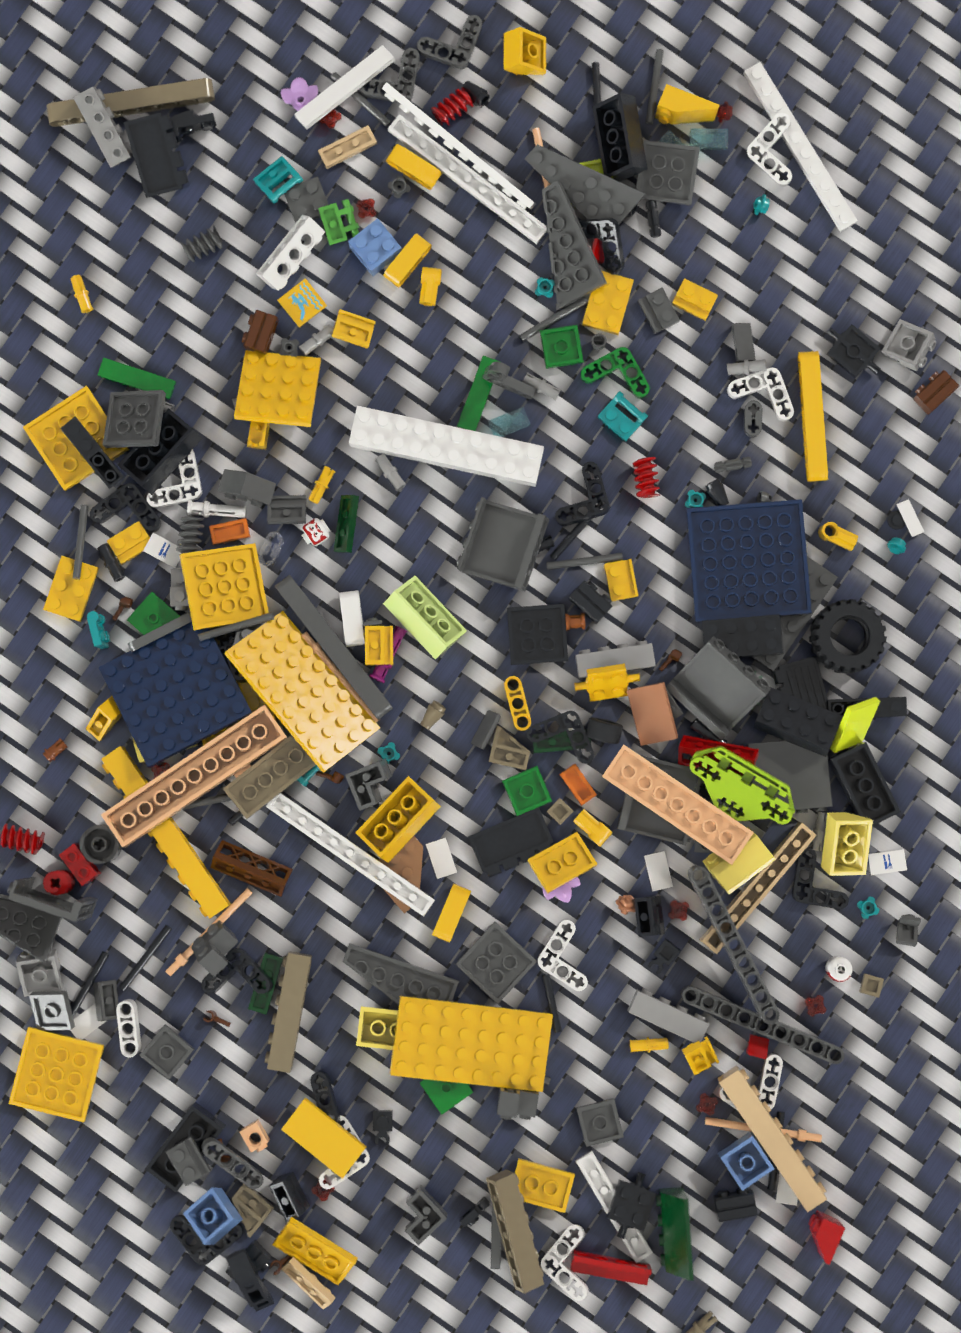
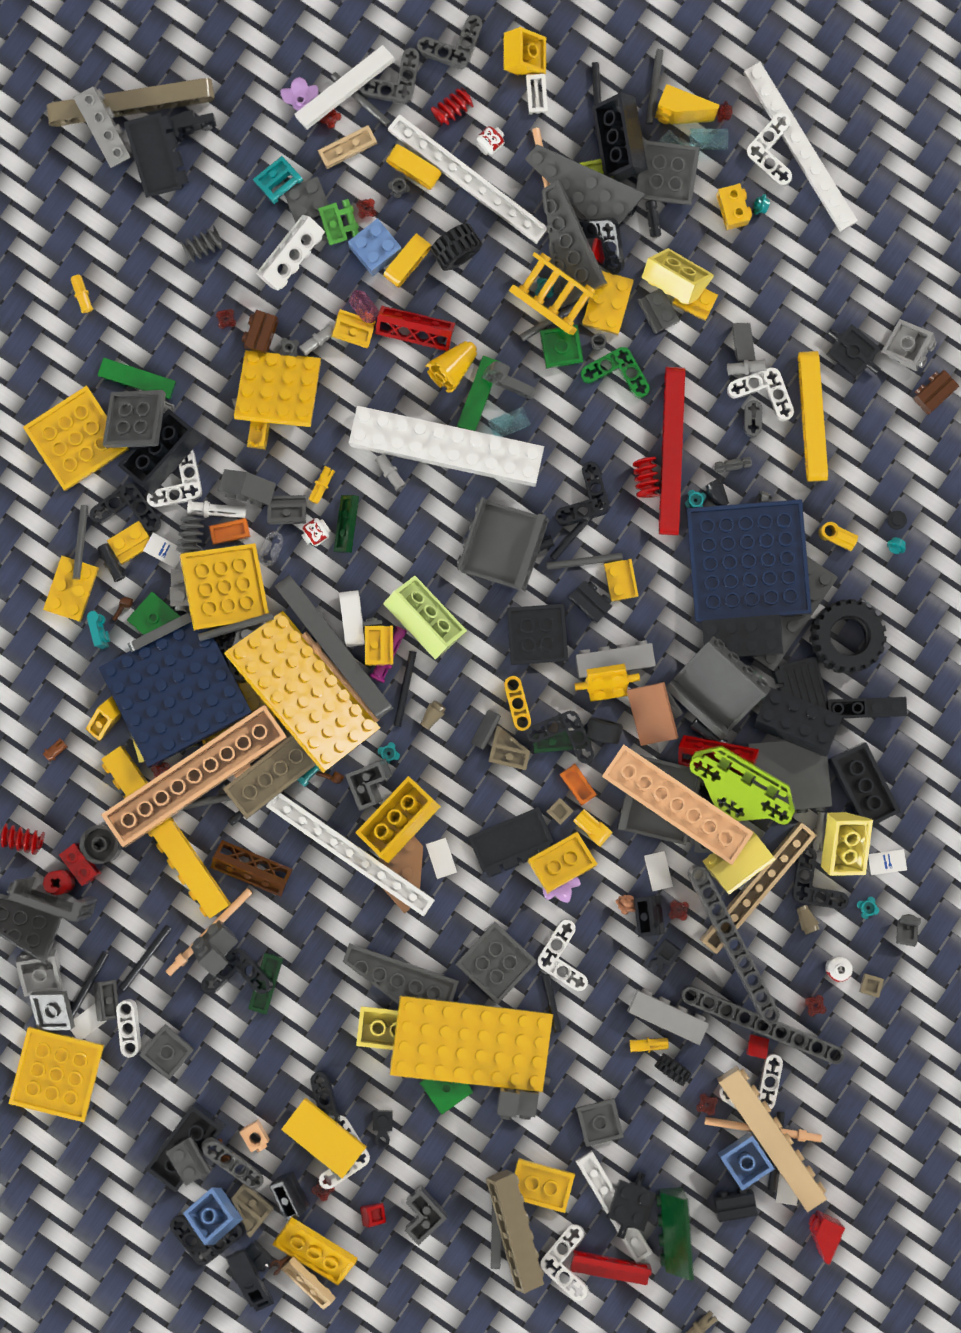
(92, 452): black slope -> none
(215, 1018): reddish brown hand -> none
(221, 316): none -> clear red plate
(289, 1012): dark tan brick -> none
(302, 302): yellow sticker -> none
(363, 306): none -> clear pink beam
(373, 1215): none -> red slope
(405, 688): none -> black bar
(414, 322): none -> red fence
(430, 281): yellow piece -> none
(451, 142): white plate -> none
(451, 912): yellow beam -> none
(452, 365): none -> yellow cone
(456, 247): none -> black tyre
(472, 1214): black plate -> none
(477, 94): black cone -> none
(490, 140): none -> white head
(527, 790): green plate -> none
(537, 301): none -> yellow fence
(538, 109): none -> white tile
(542, 386): light grey pin -> none
(575, 621): dark orange bush -> none
(619, 422): teal plate -> none
(672, 451): none -> red beam
(673, 1069): none -> black tyre
(675, 655): reddish brown hand -> none
(676, 276): none -> light yellow slope
(700, 1055): yellow plate -> none
(733, 206): none -> yellow brick
(807, 920): none -> dark tan cone
(854, 724): neon yellow tile -> none
(910, 518): white sticker -> none

